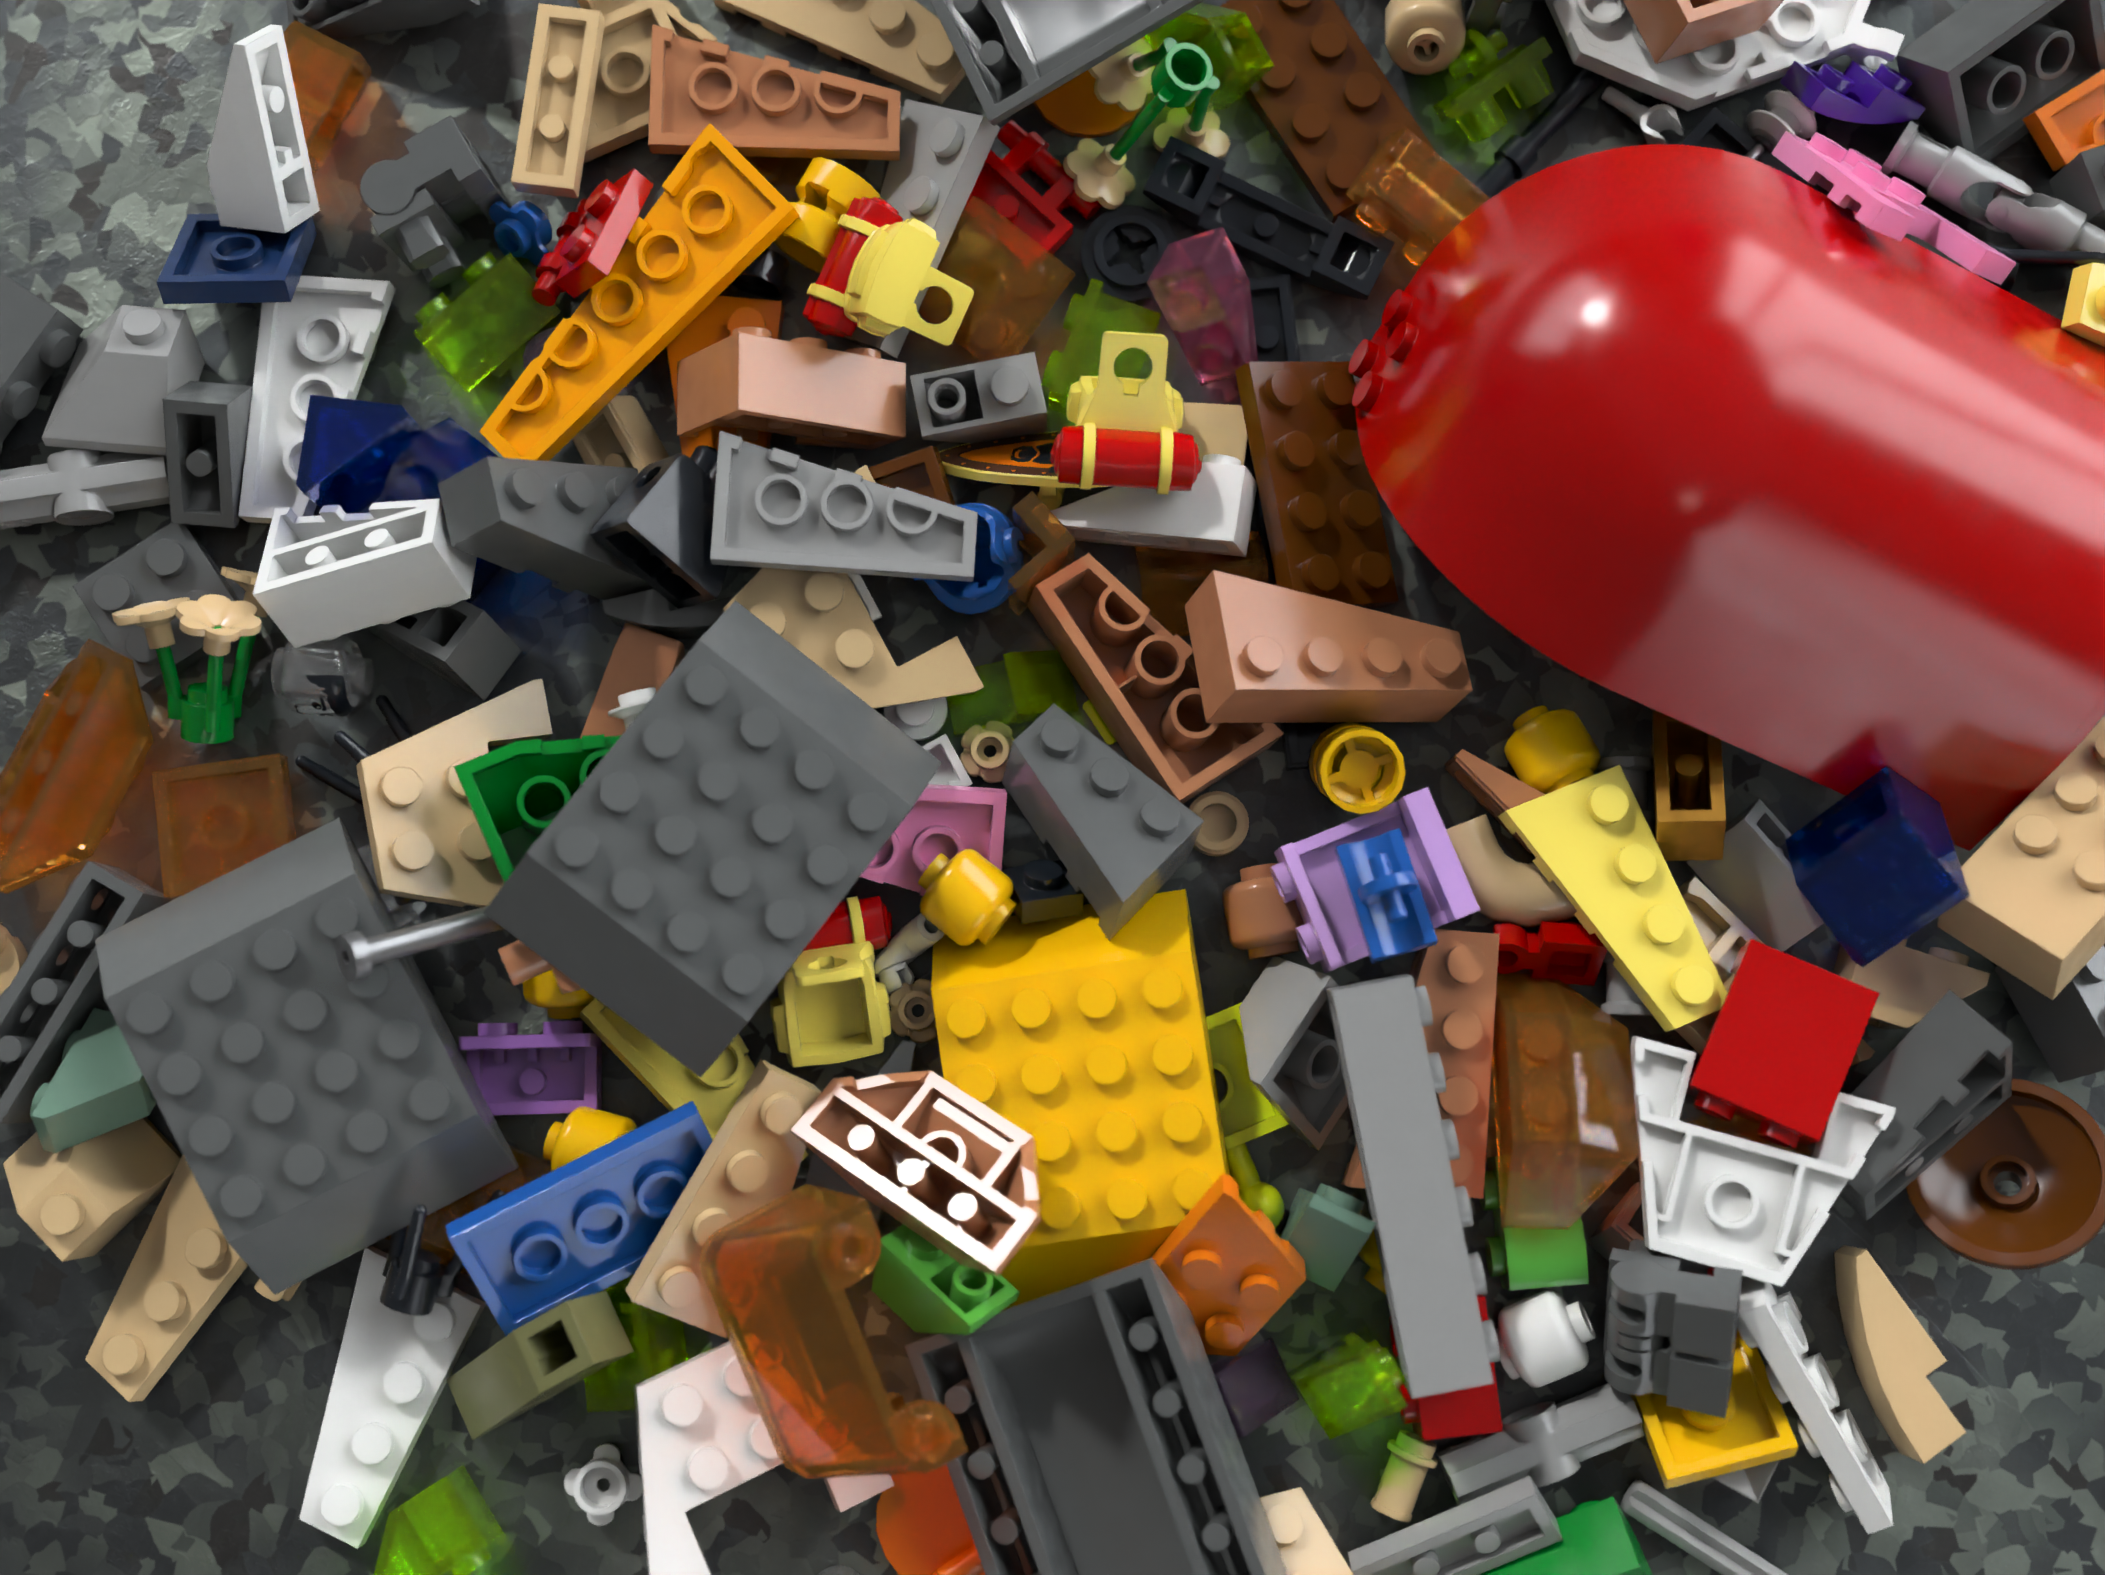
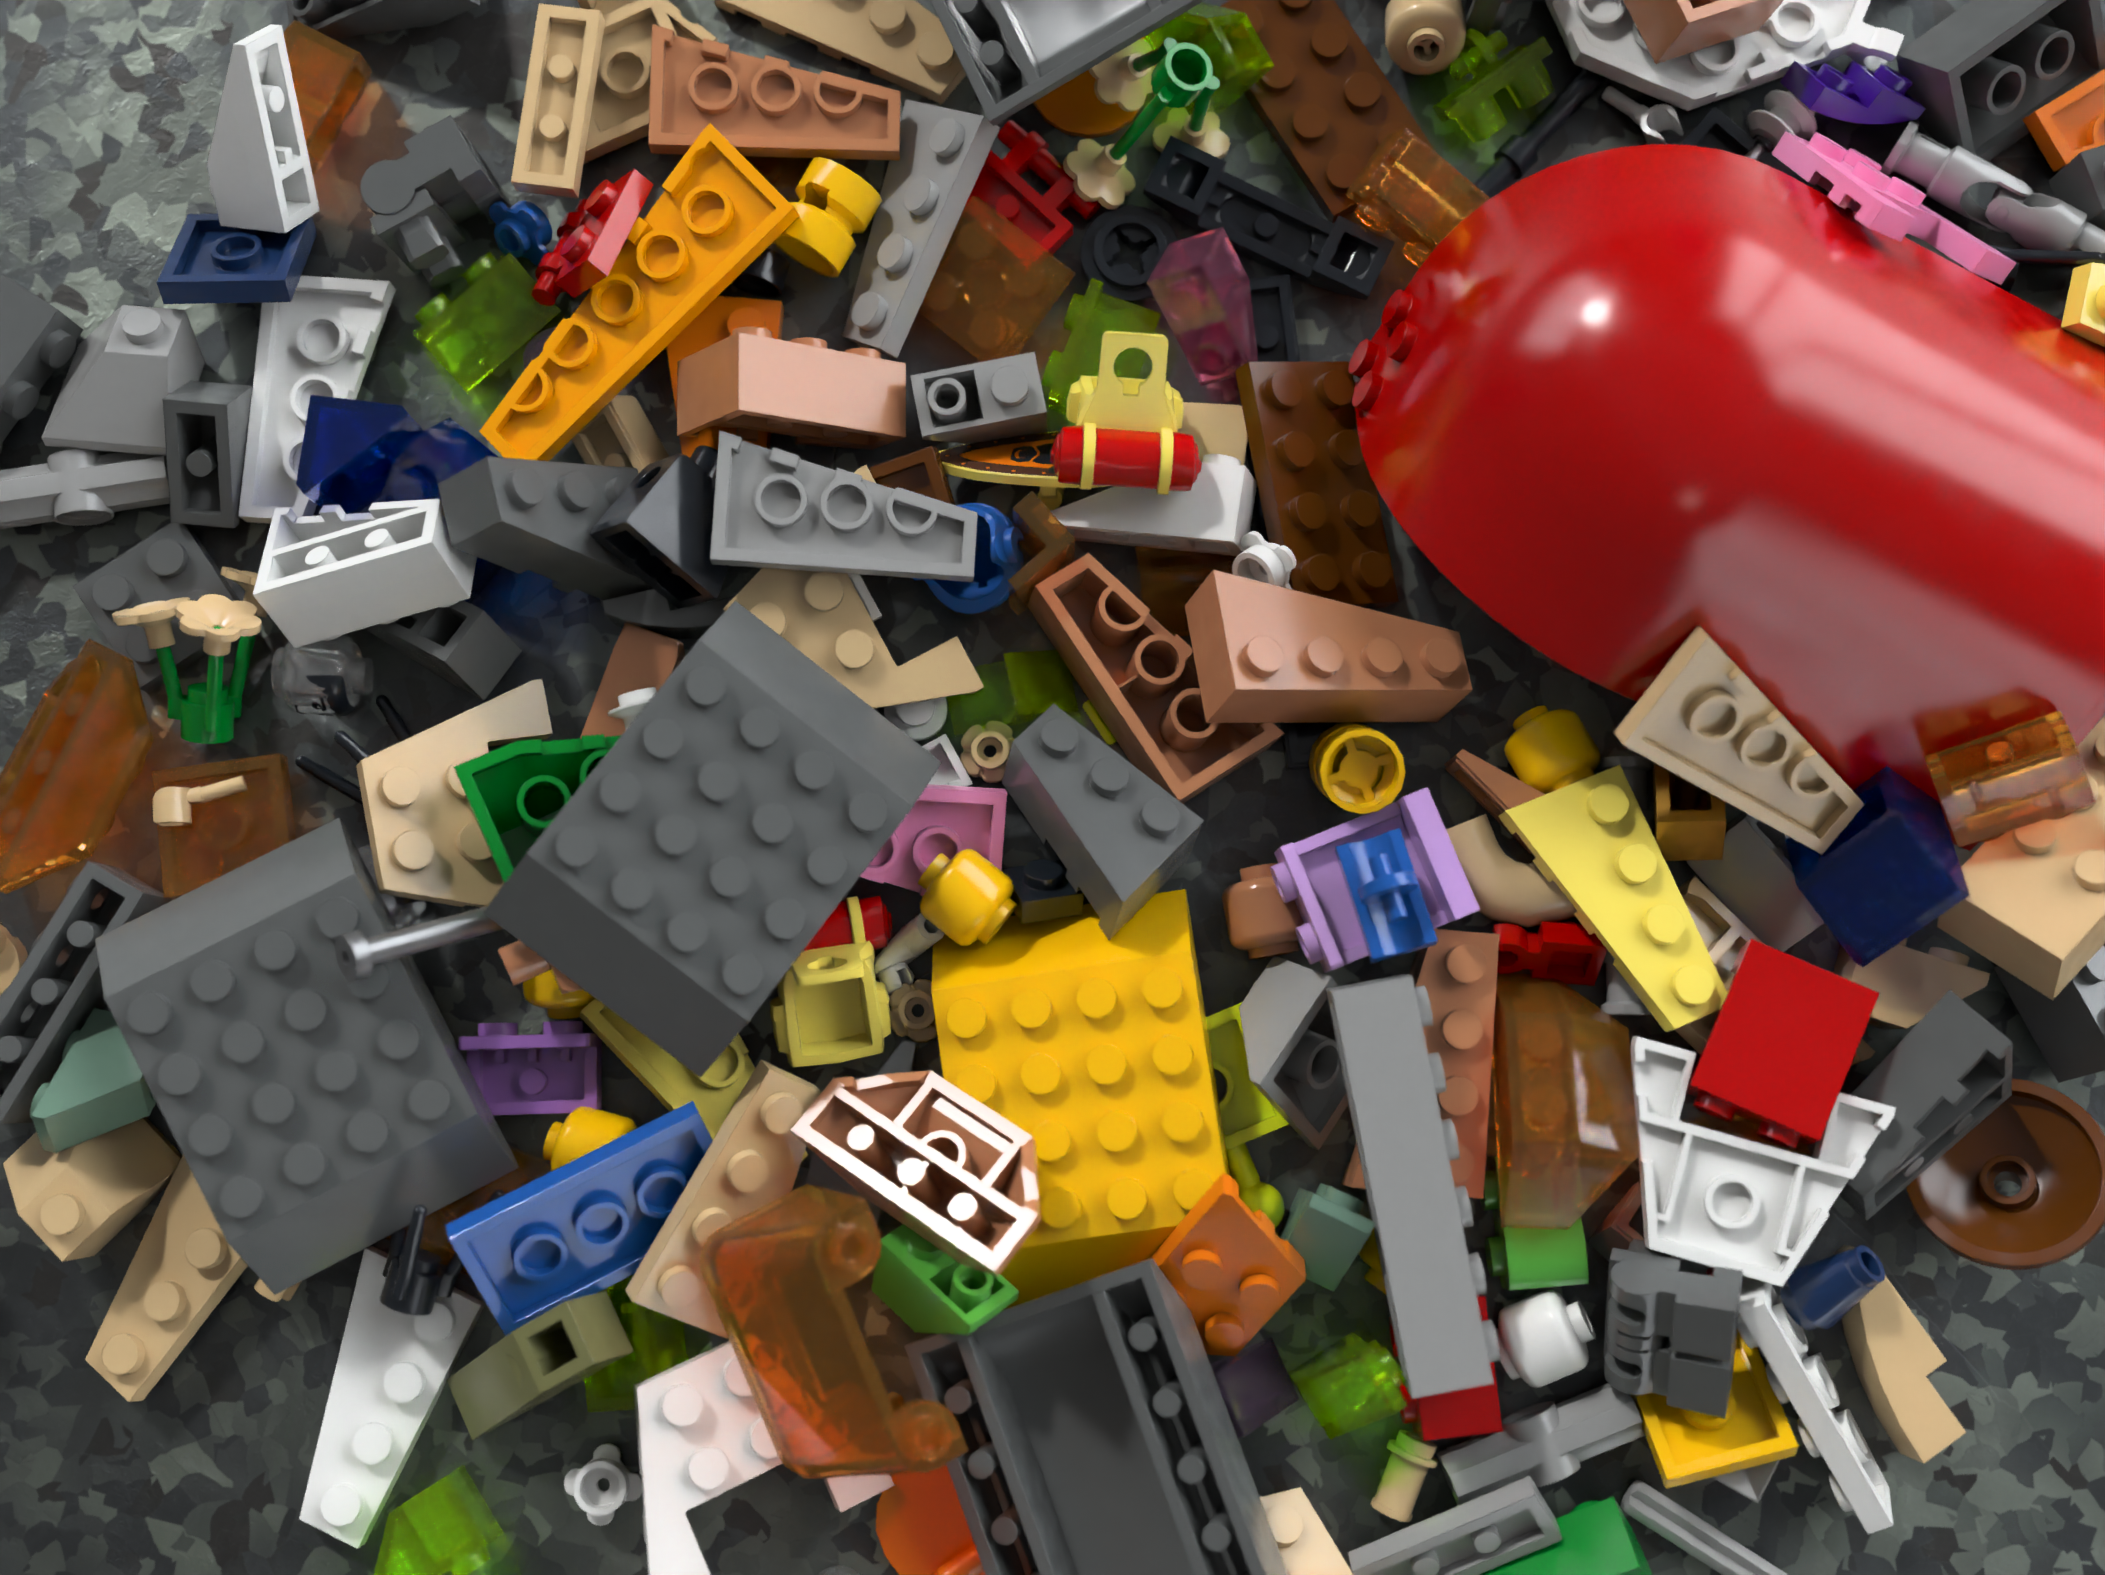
(174, 803): none -> tan hand
(877, 274): light yellow piece -> none
(1223, 825): tan tile -> none
(1264, 561): none -> white plate
(1732, 742): none -> tan wing
(1830, 1287): none -> dark blue cone
(2010, 779): none -> clear orange brick

